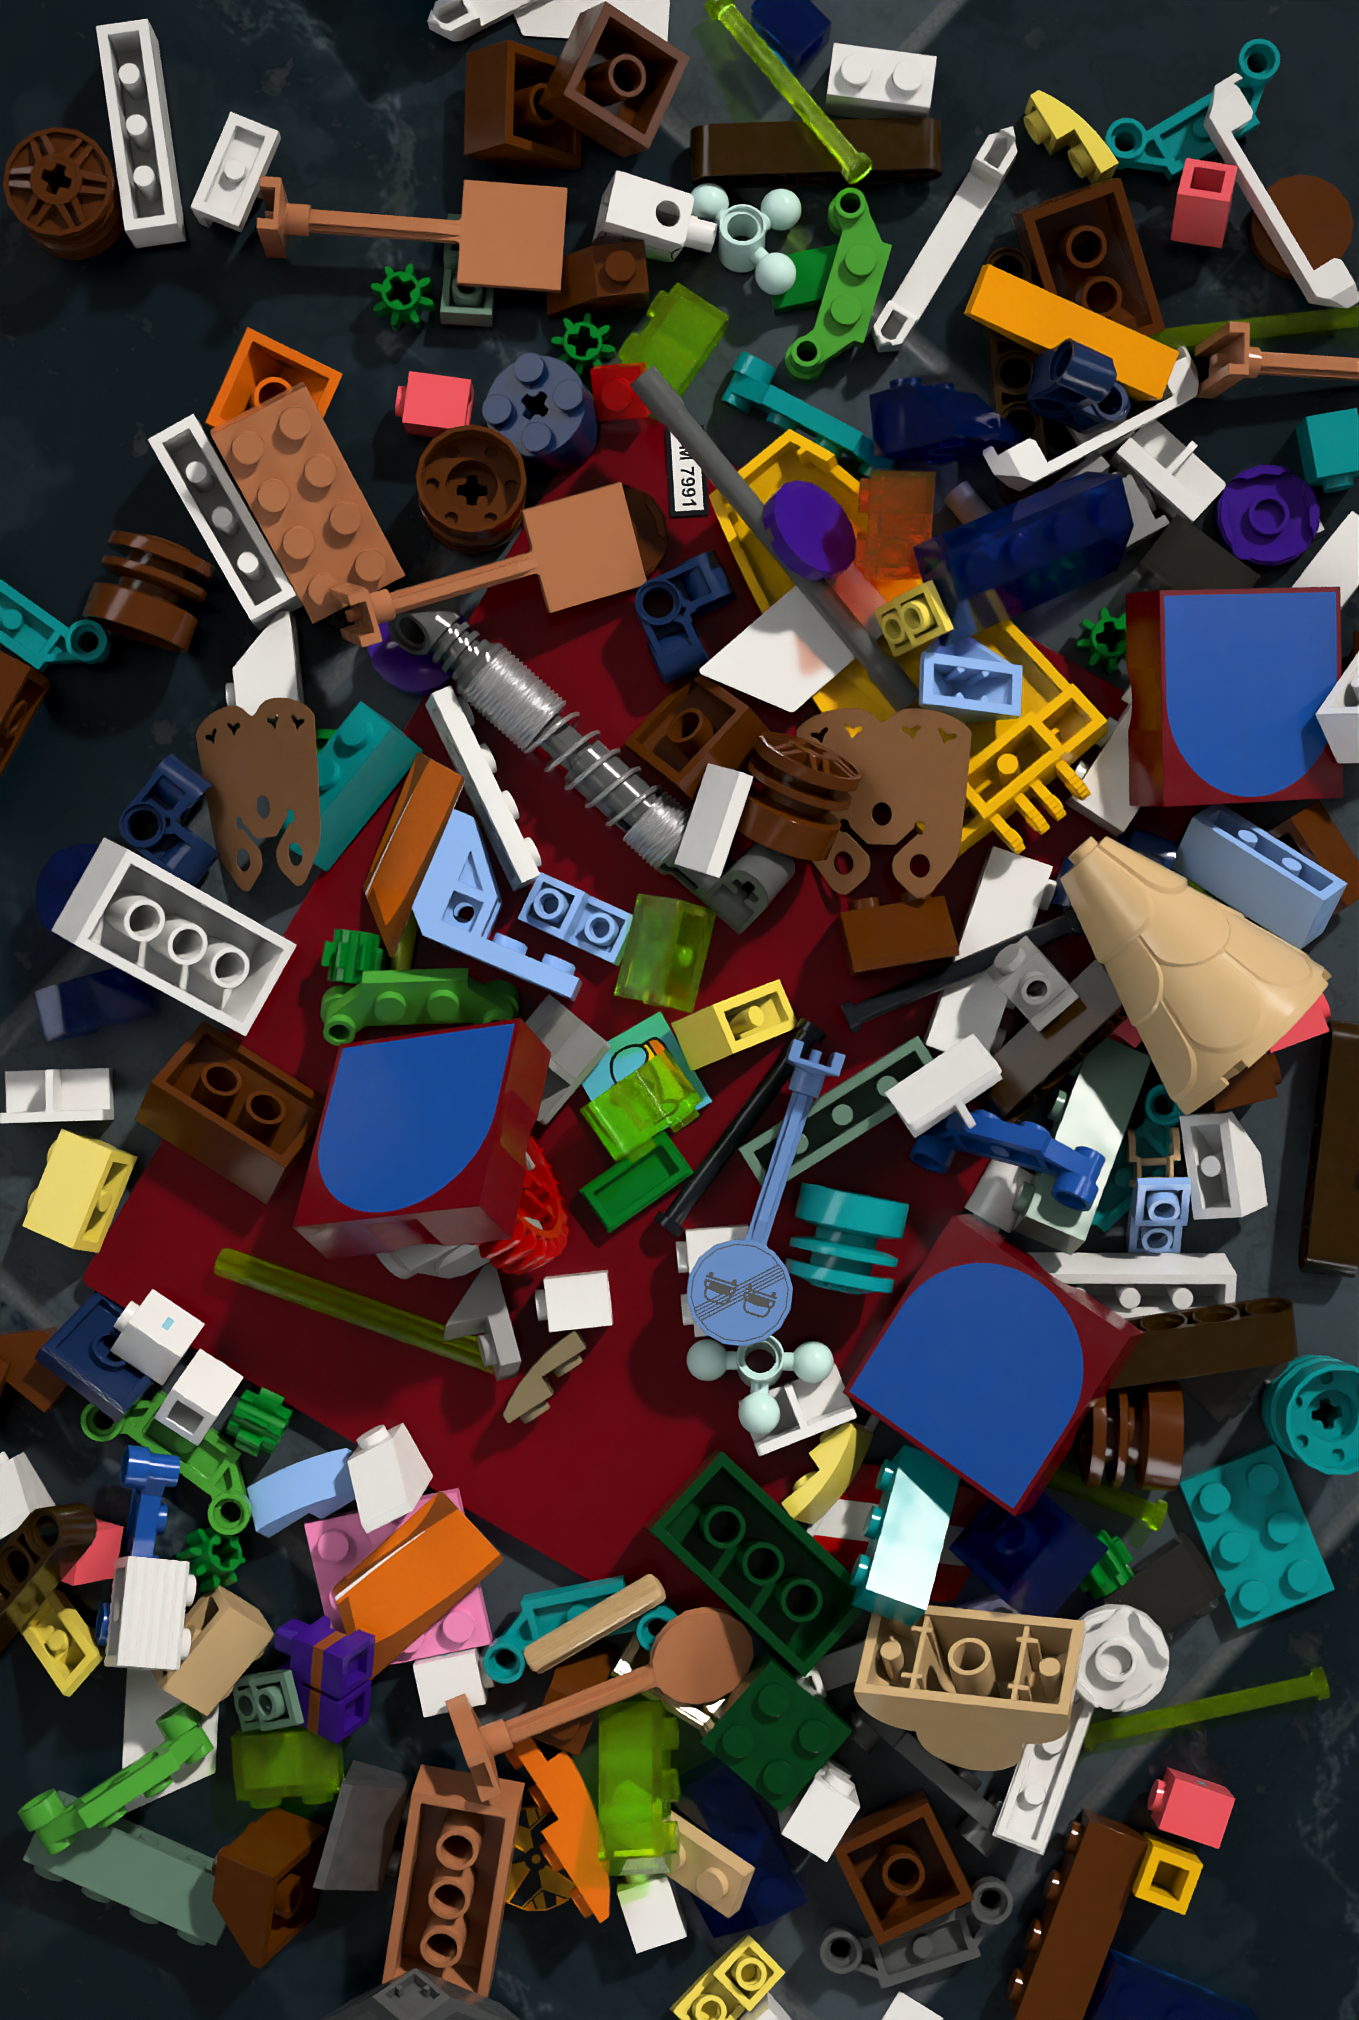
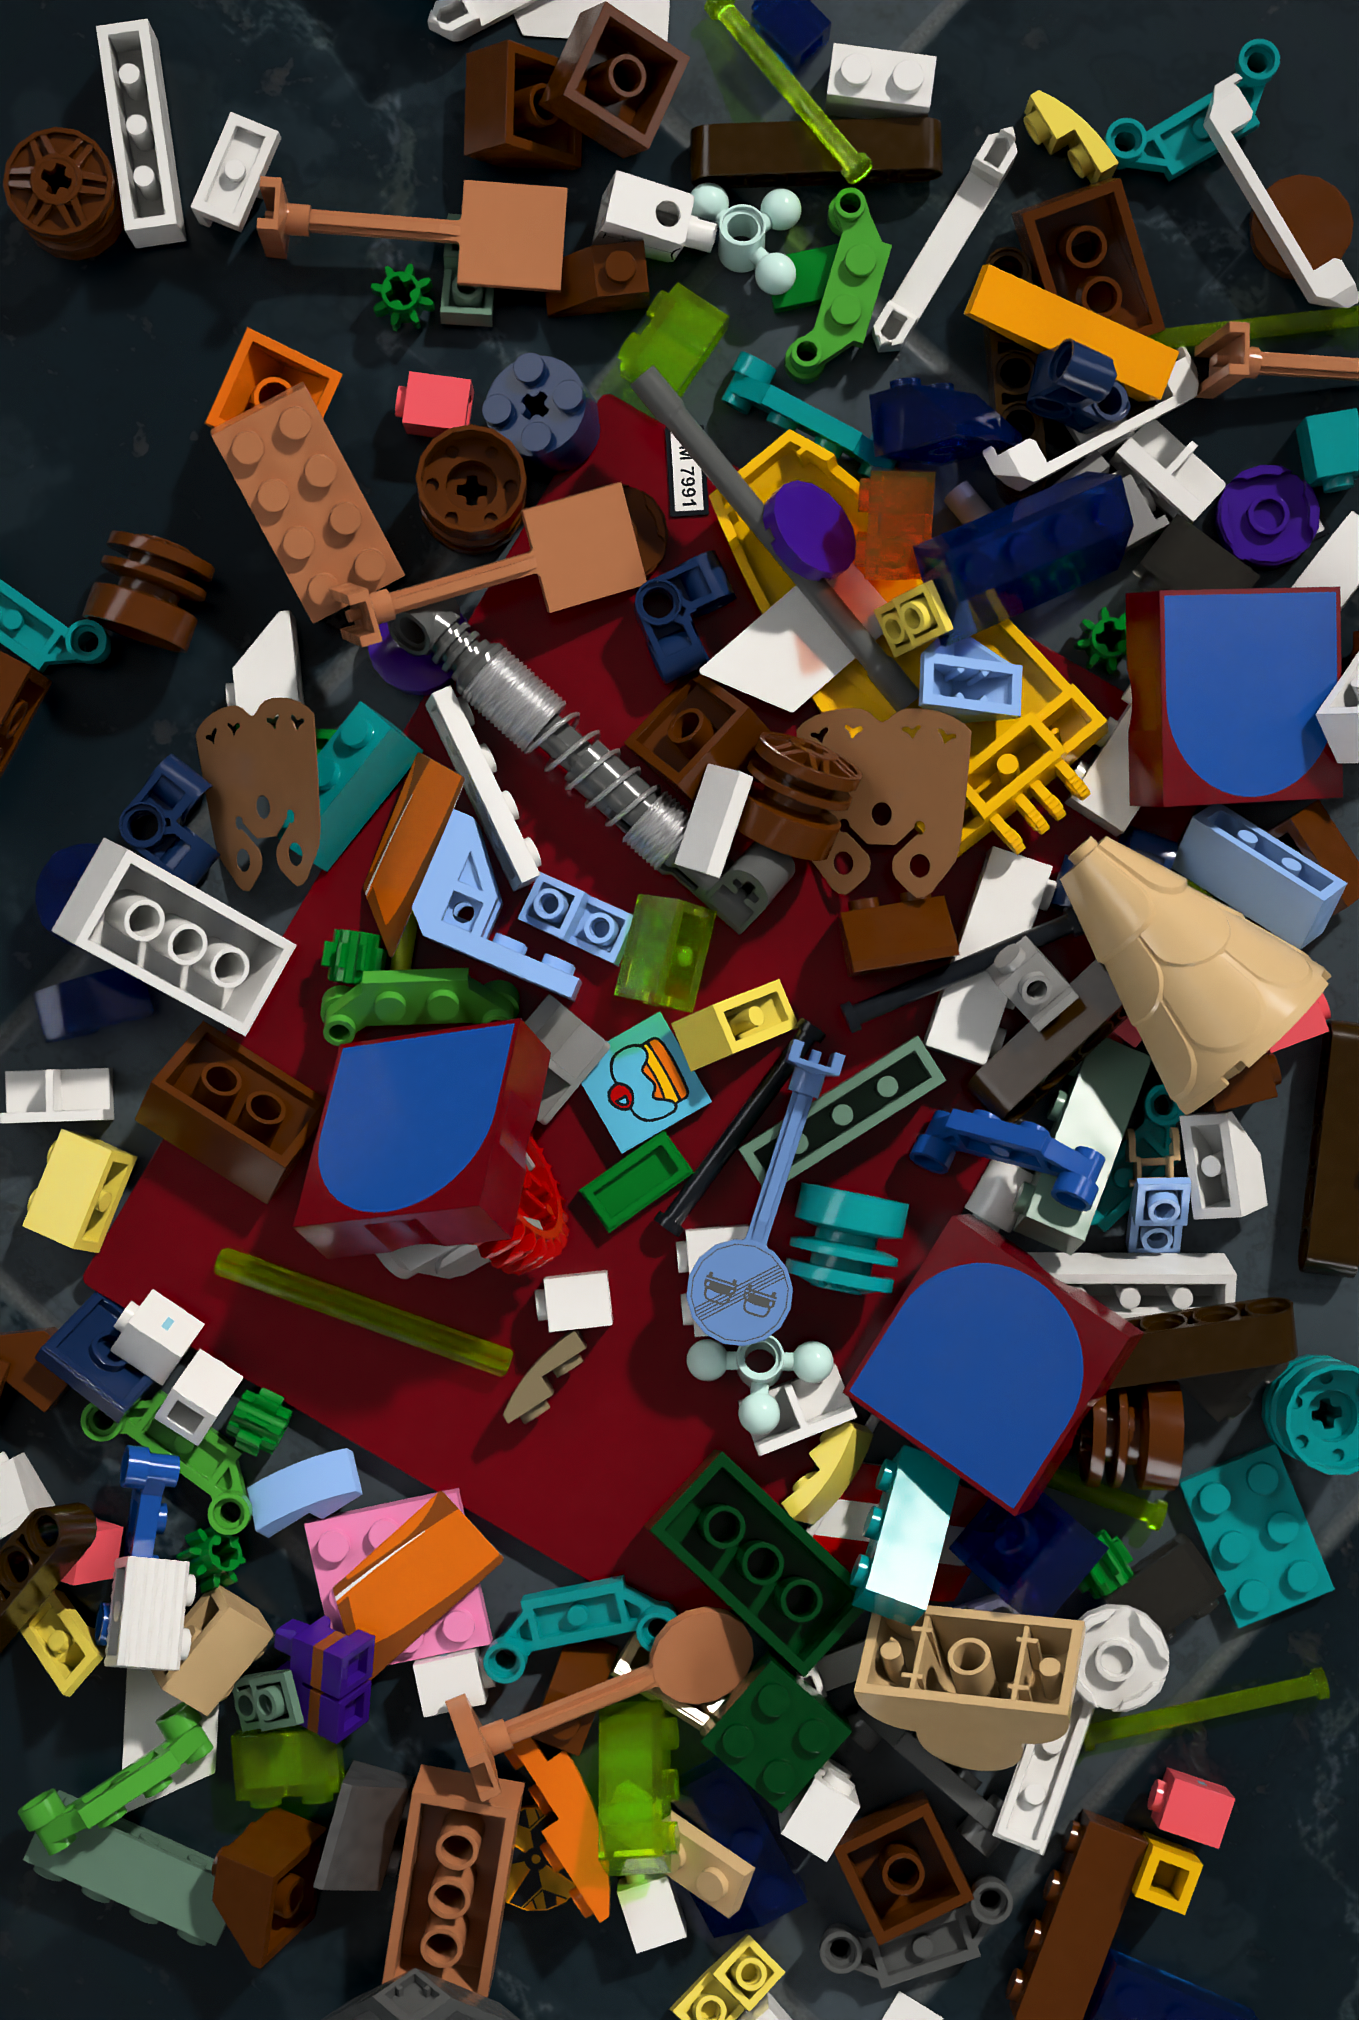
(225, 521): white brick -> none
(387, 1475): white slope -> none
(486, 1311): light grey slope -> none
(573, 335): green gear -> none
(594, 1623): tan axle -> none
(613, 394): red plate -> none
(642, 1106): clear neon green brick -> none
(945, 1086): white panel -> none
(1203, 203): coral brick -> none

